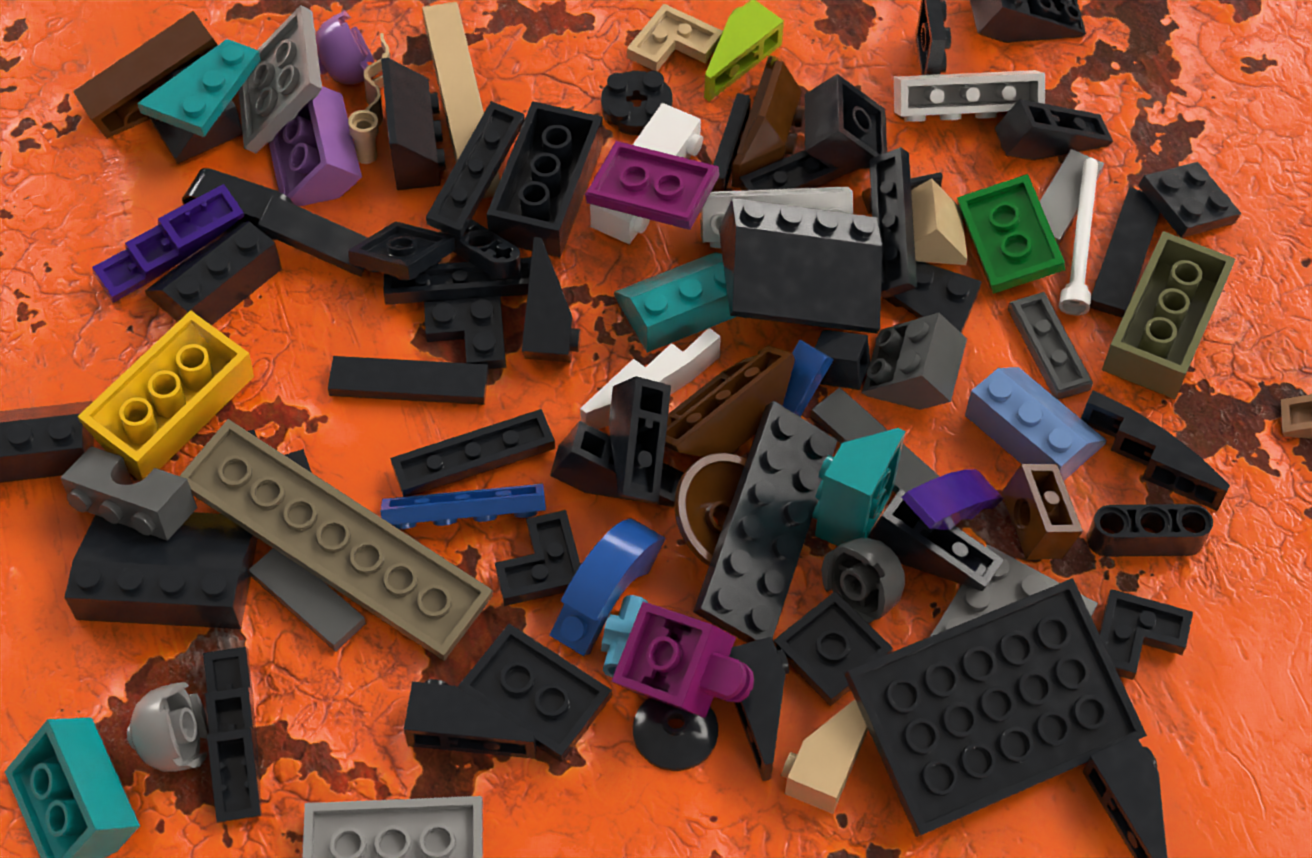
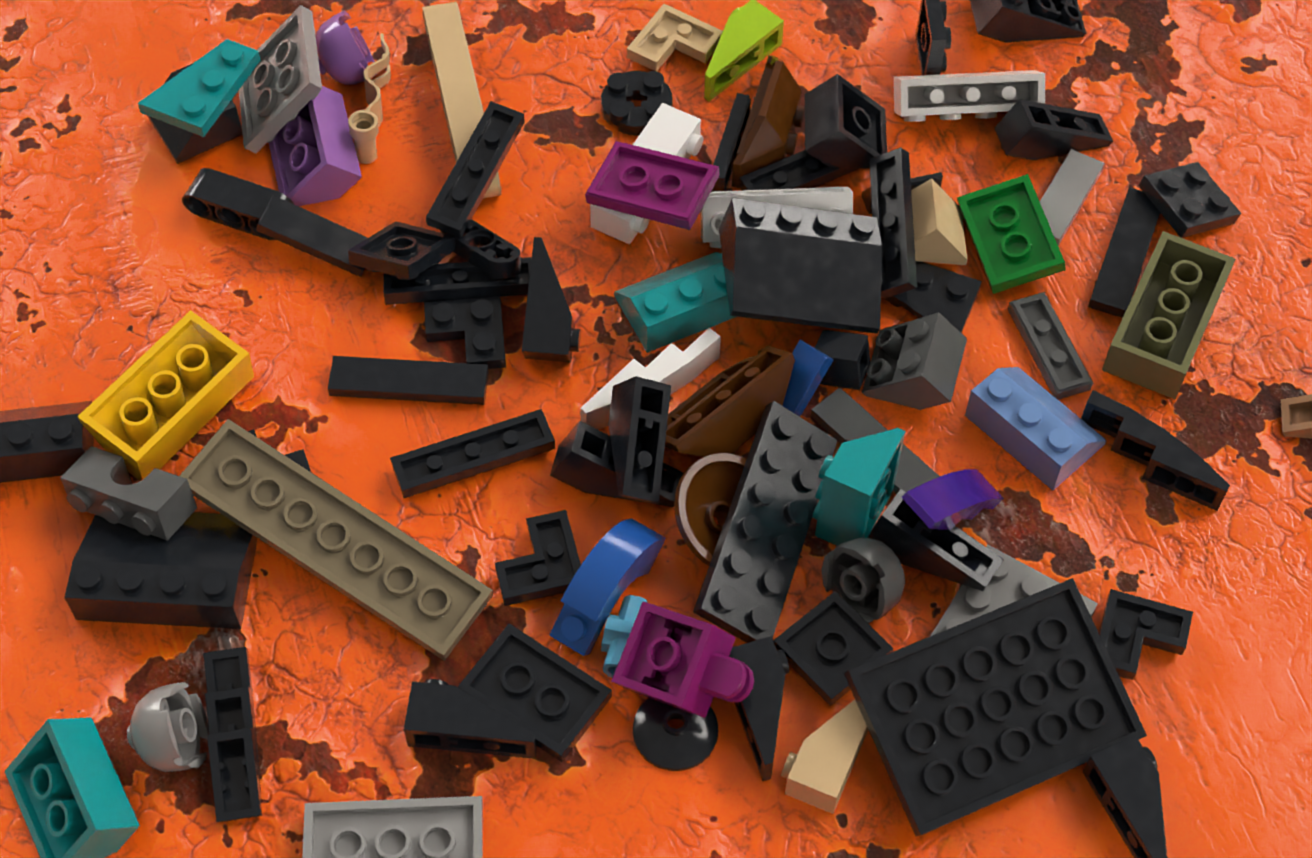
(114, 93): reddish brown wedge -> none
(169, 243): dark purple slope -> none
(218, 274): black slope -> none
(308, 598): dark grey tile -> none
(412, 127): black slope -> none
(448, 507): blue plate -> none
(546, 177): black brick -> none
(1041, 511): reddish brown brick -> none
(1075, 296): white piece -> none
(1164, 519): black beam -> none

